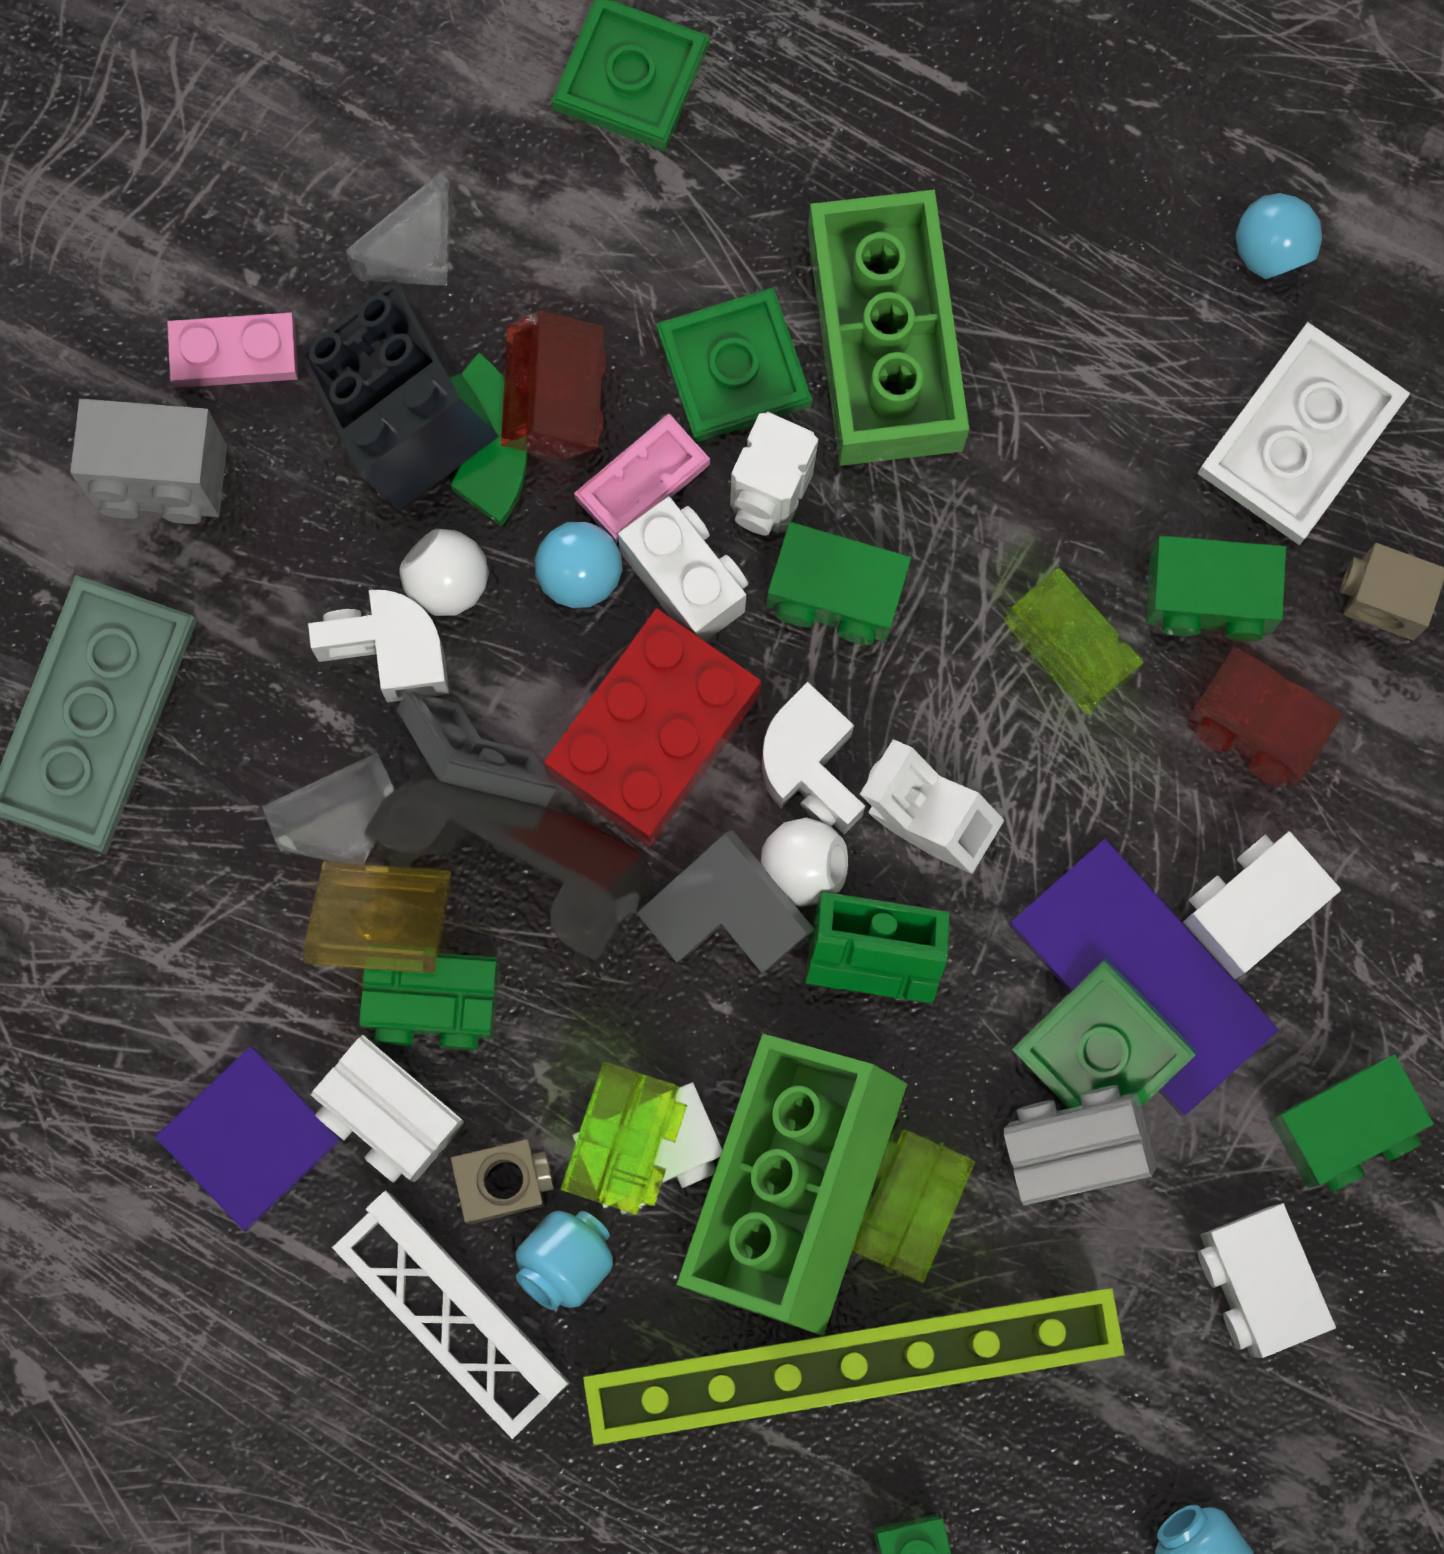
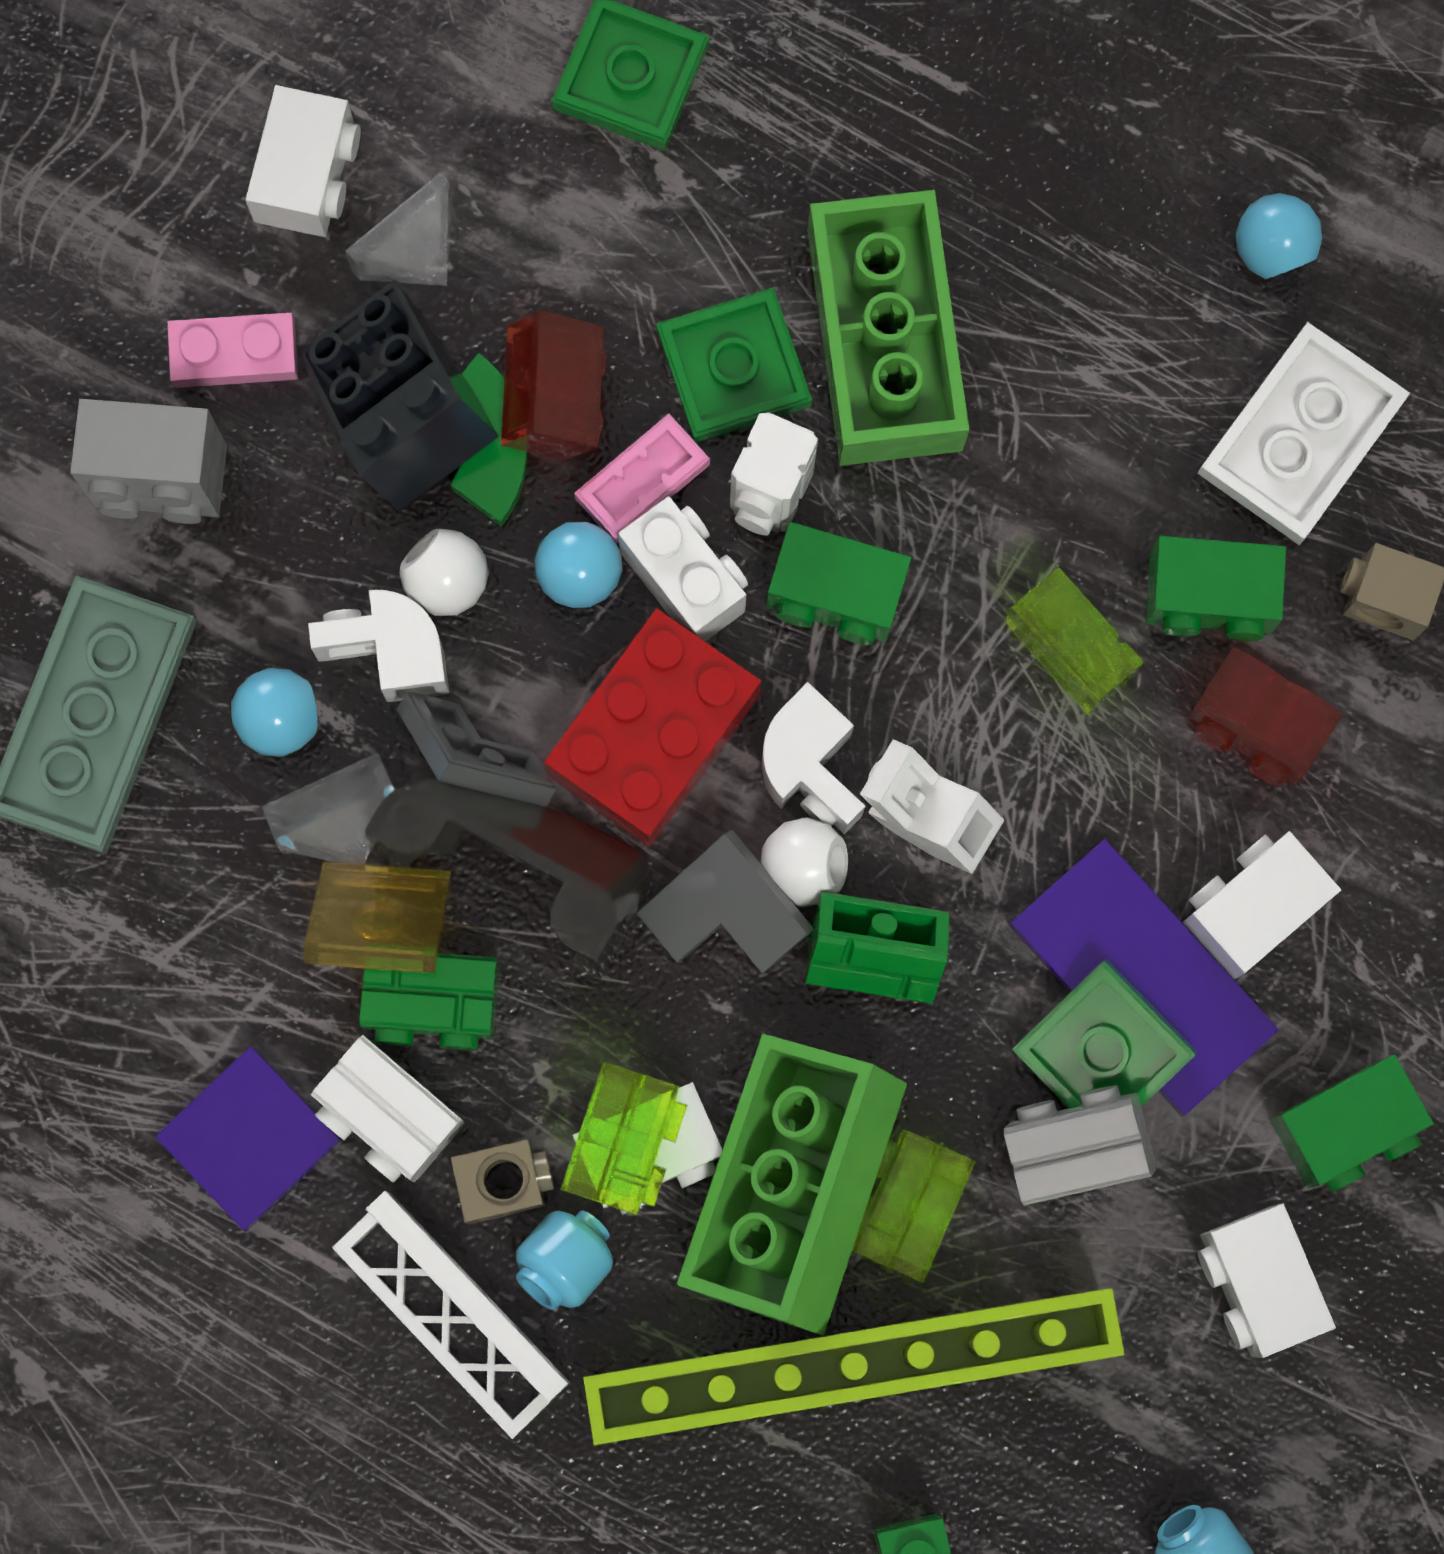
(274, 712): none -> medium azure piece
(302, 161): none -> white brick

